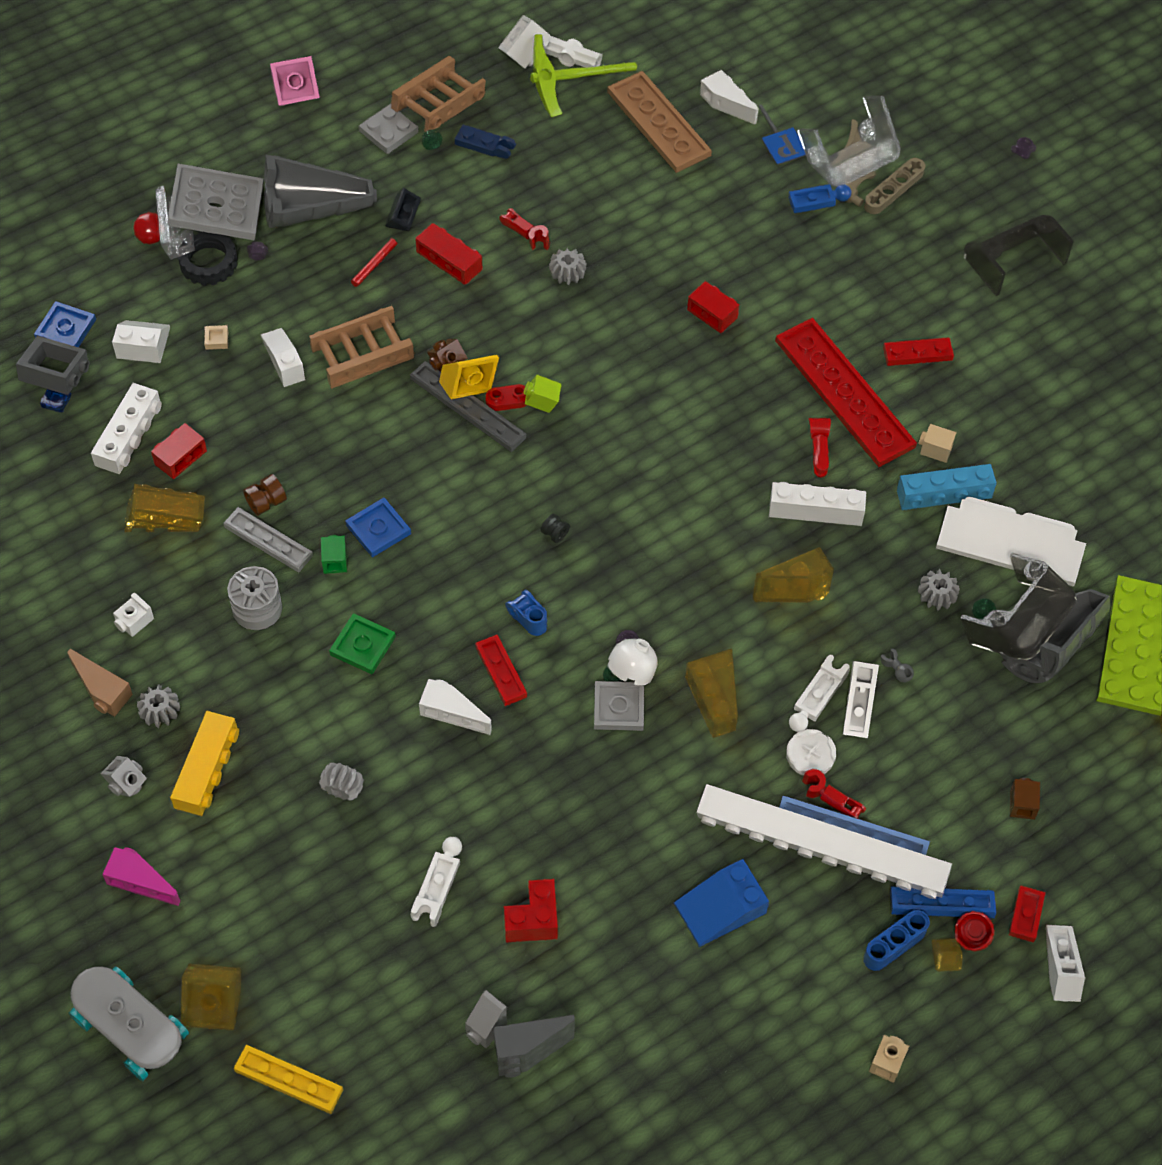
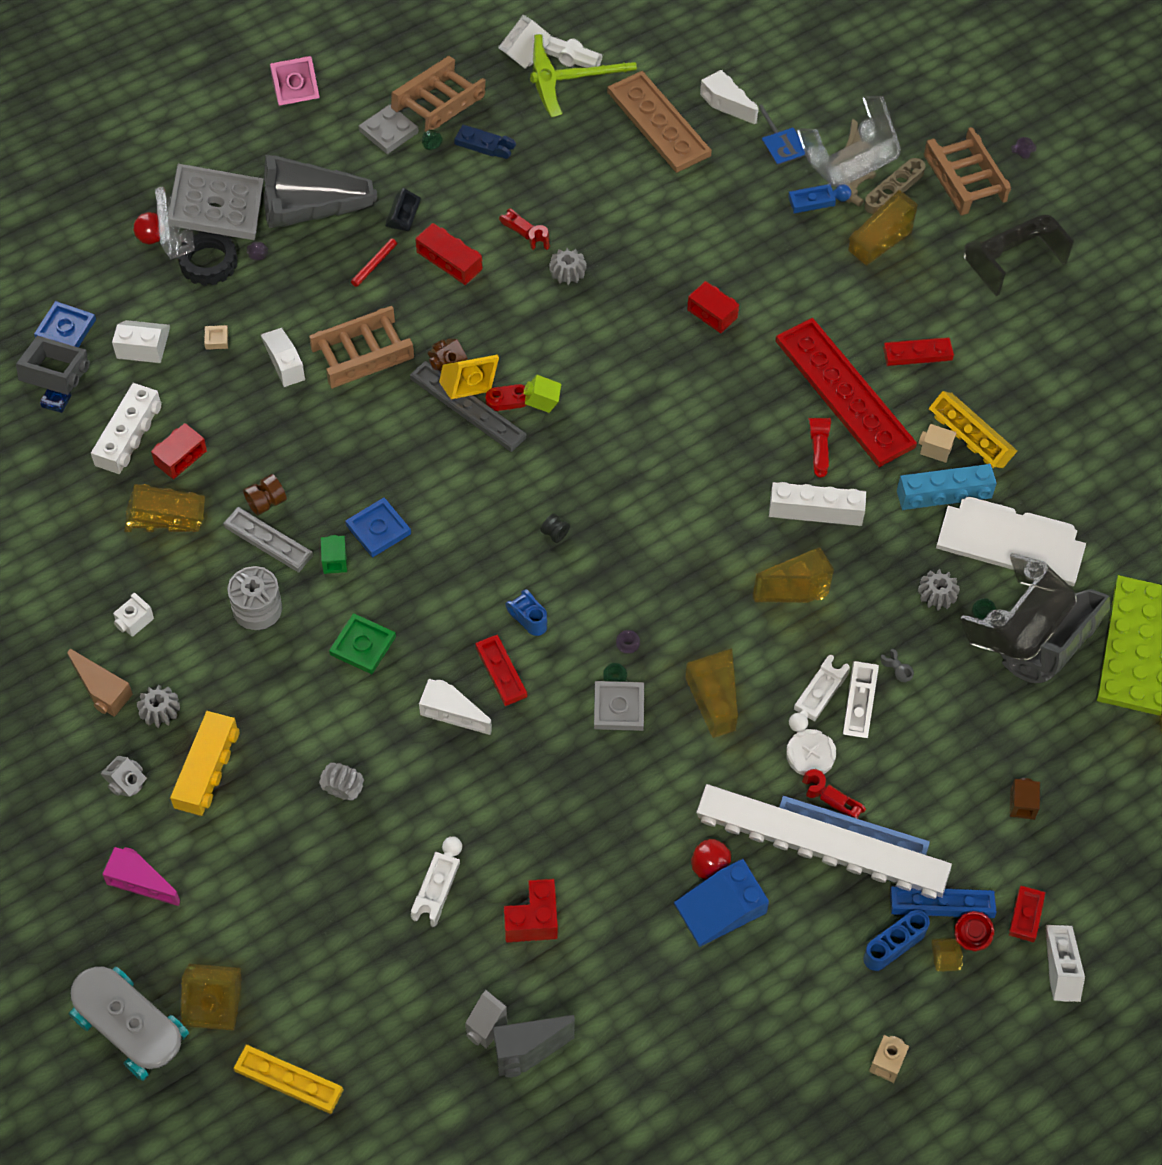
(634, 661): white cylinder -> none
(710, 858): none -> red hair
(884, 228): none -> clear yellow wedge
(955, 184): none -> medium nougat fence
(972, 430): none -> yellow brick

